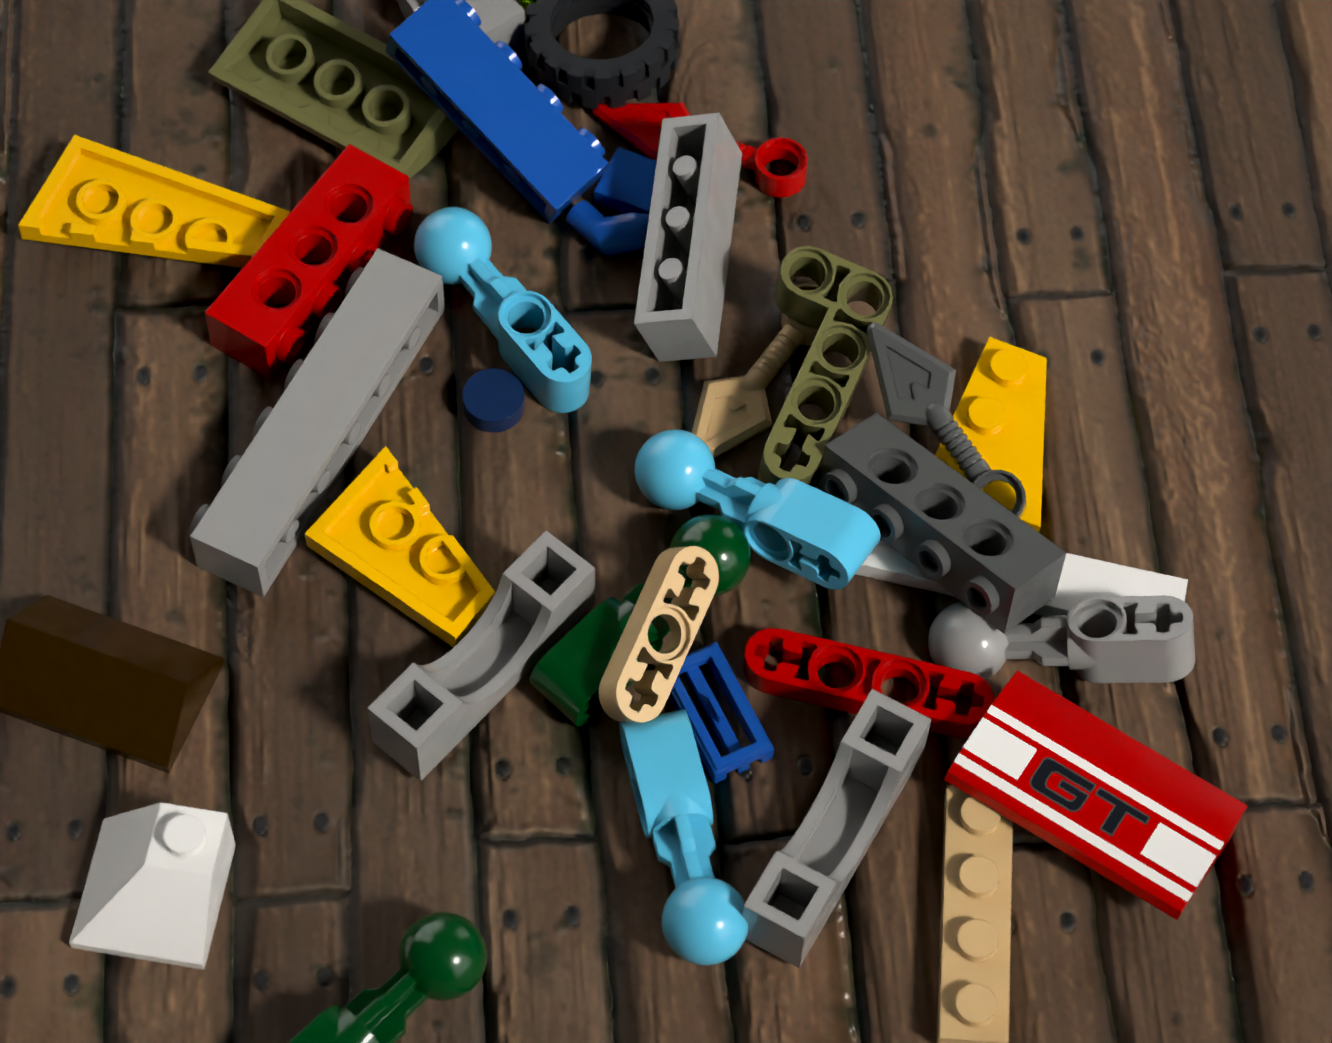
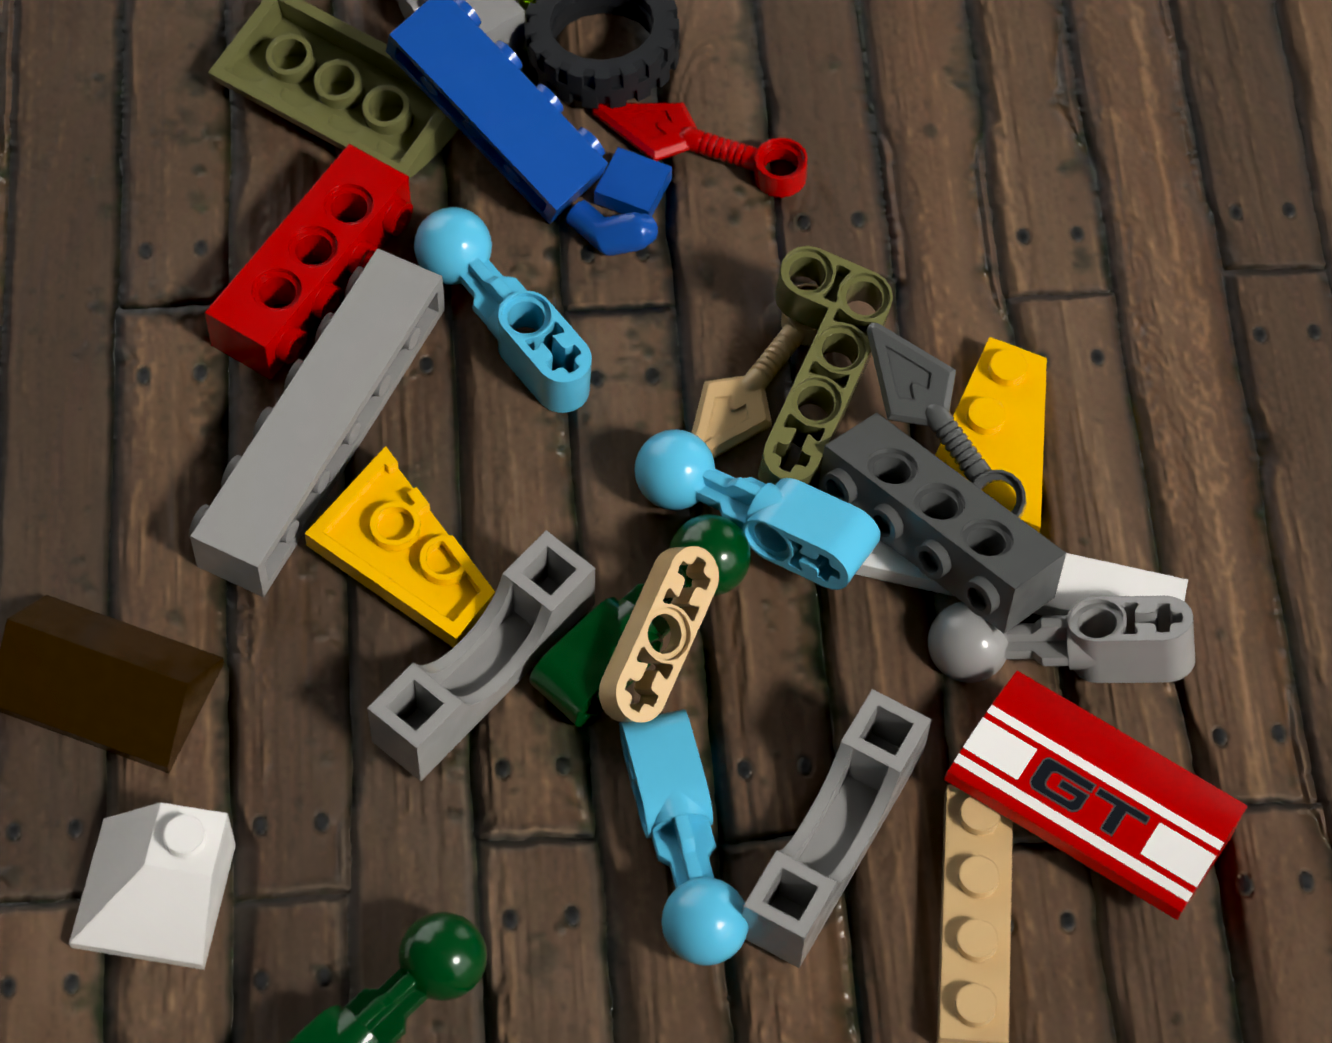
(142, 208): yellow wing -> none
(493, 400): dark blue tile -> none
(688, 238): light grey brick -> none
(737, 757): blue tile -> none
(870, 671): red beam -> none

